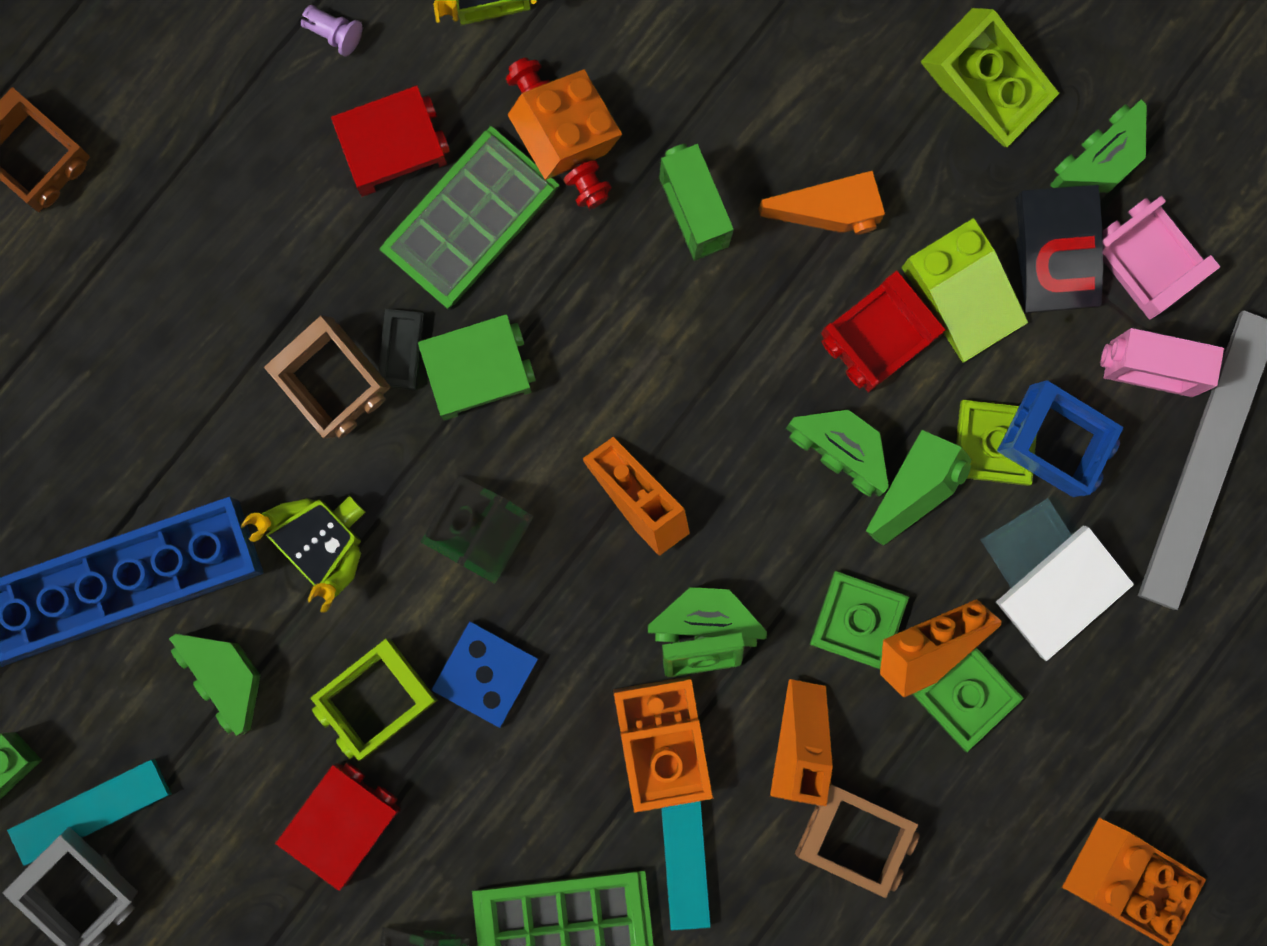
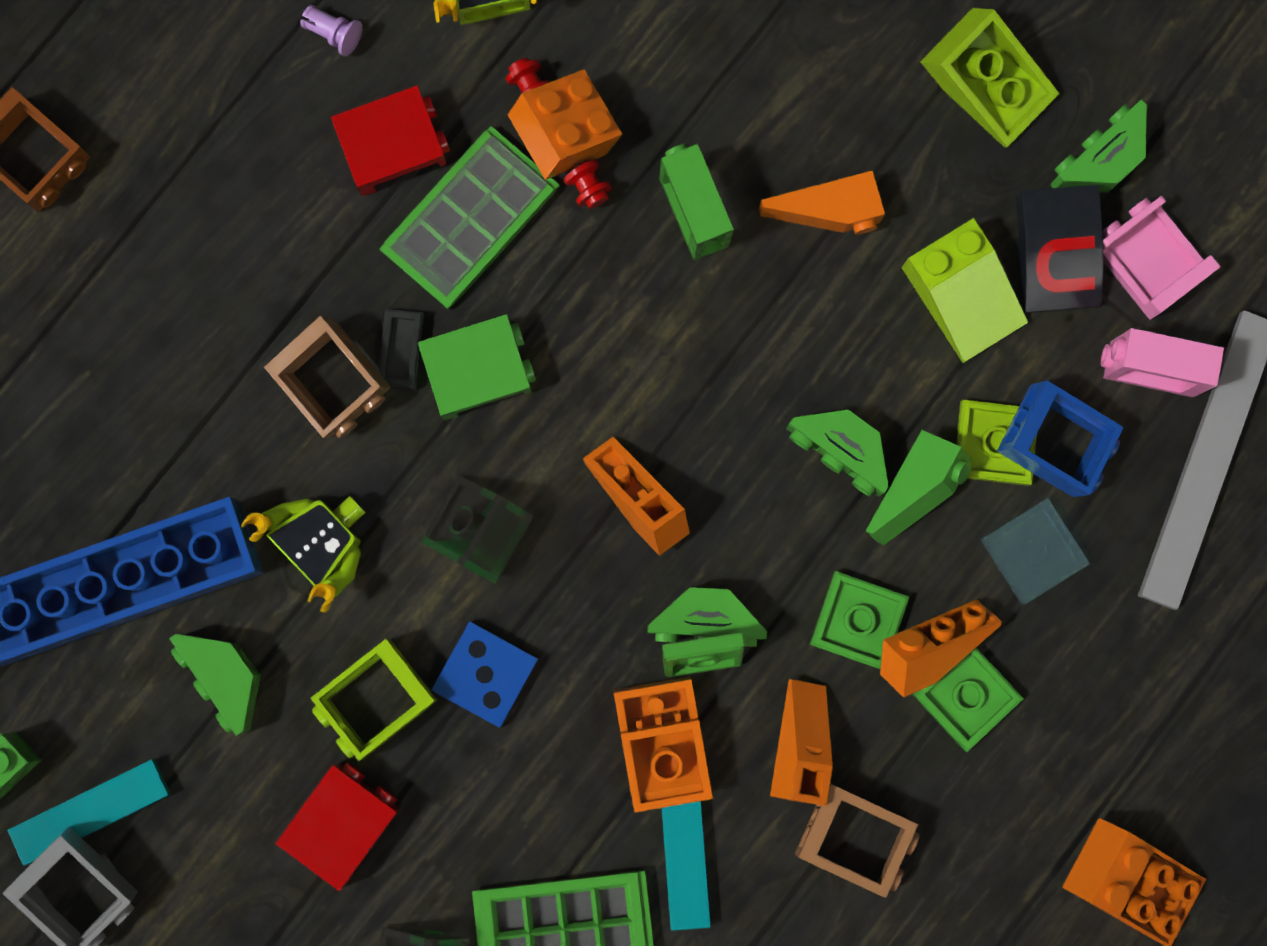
(881, 332): red panel -> none
(1065, 593): white tile -> none

